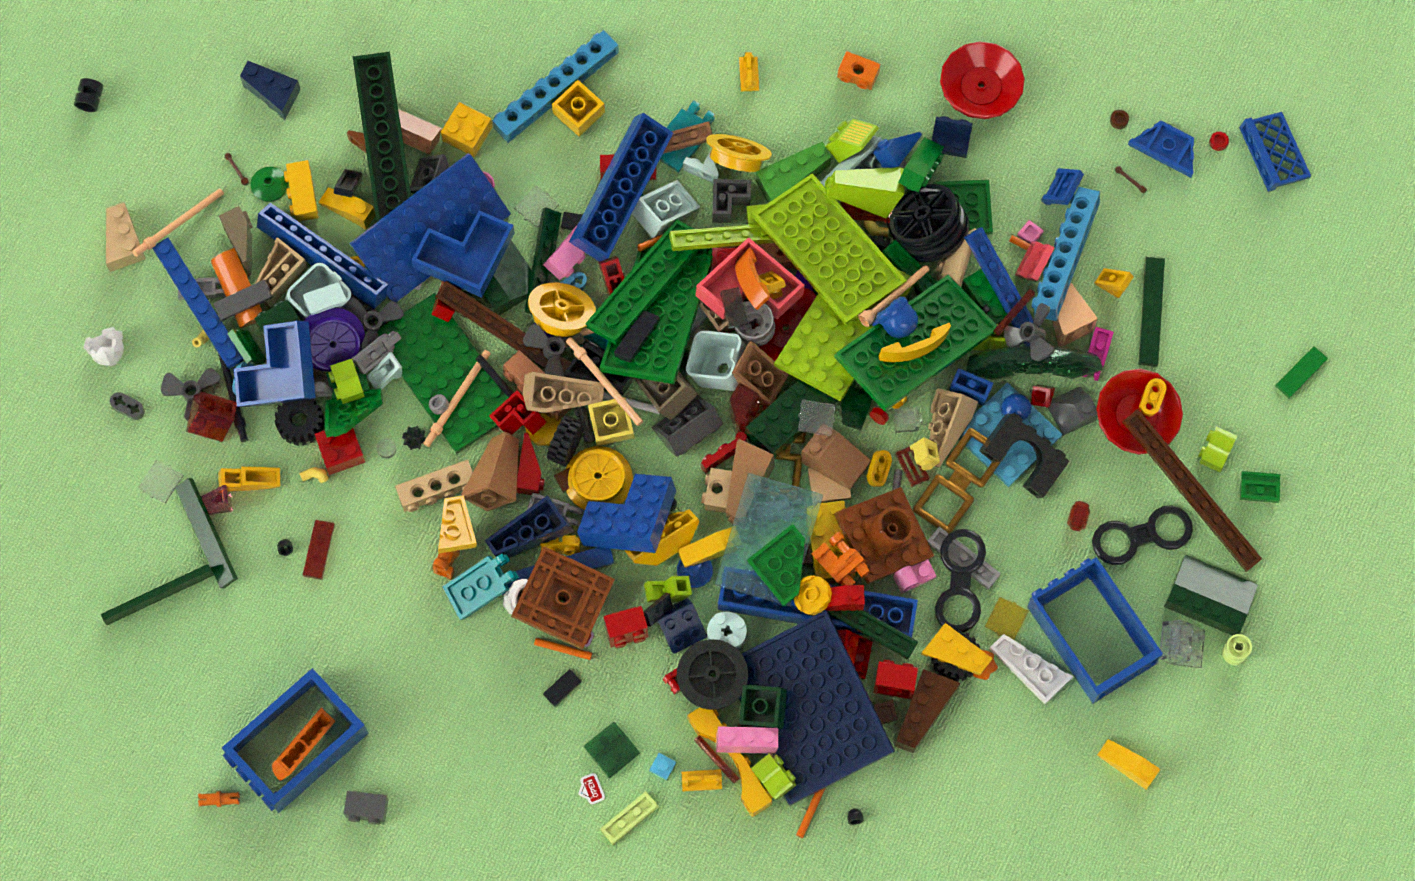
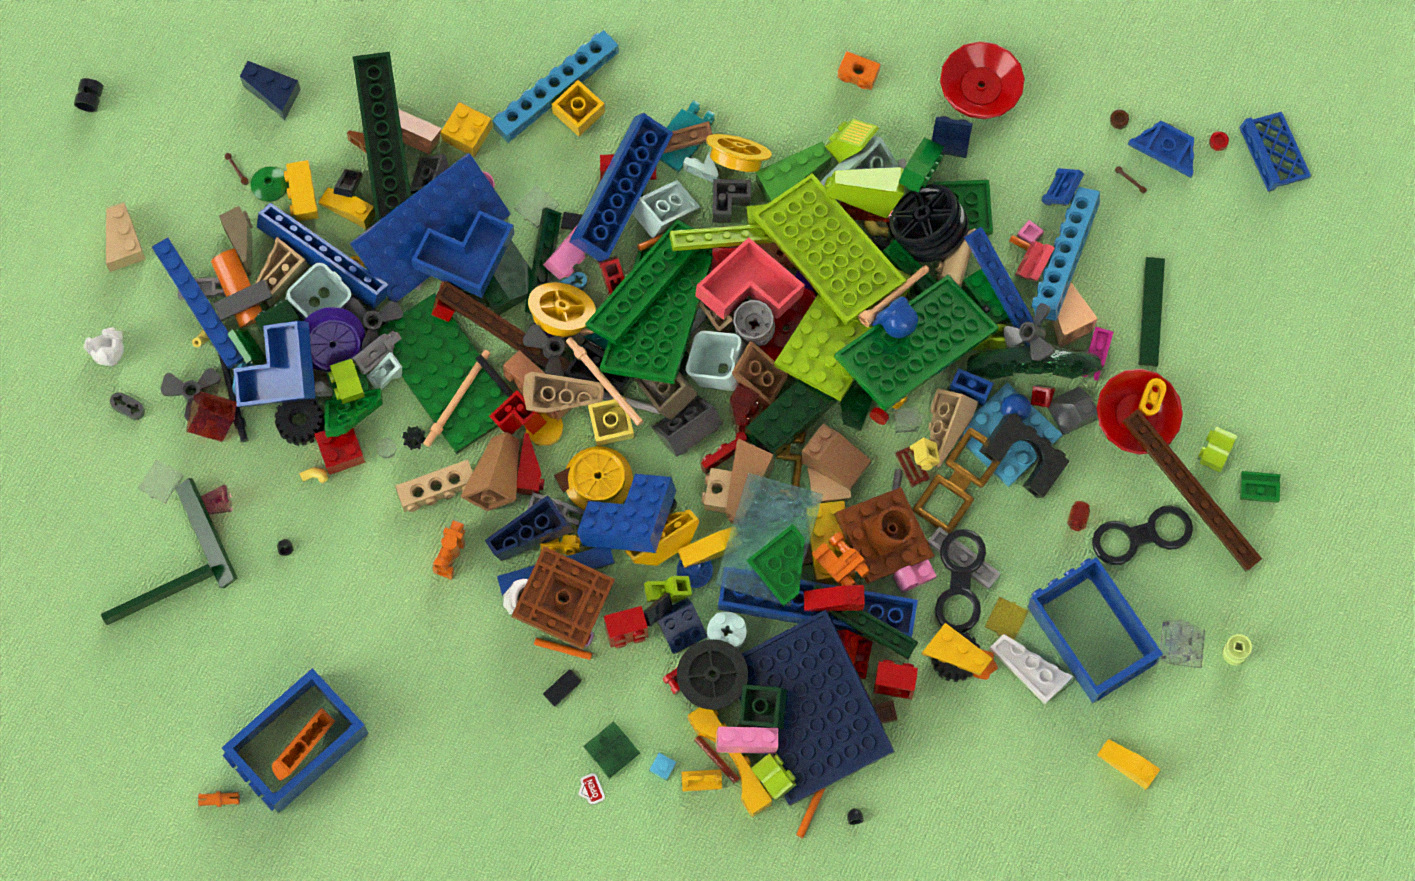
(150, 242): light nougat bar -> none
(249, 478): yellow slope -> none
(318, 549): clear red tile -> none
(324, 298): light aqua slope -> none
(366, 807): dark grey brick -> none
(438, 404): light grey tile -> none
(456, 526): yellow wing -> none
(479, 585): teal tile -> none
(565, 440): black tyre -> none
(588, 435): dark grey axle -> none
(629, 818): yellowish green tile -> none
(637, 336): black tile -> none
(734, 307): clear smoke tile -> none
(749, 72): yellow hinge -> none
(749, 281): orange slope -> none
(774, 284): yellow slope -> none
(816, 417): clear piece -> none
(816, 599): yellow tile -> none
(877, 470): yellow plate -> none
(893, 151): blue slope -> none
(896, 353): yellow slope -> none
(926, 705): reddish brown wedge -> none
(1014, 311): clear red bar -> none
(1114, 281): yellow slope -> none
(1211, 596): dark green slope -> none
(1301, 372): green tile -> none

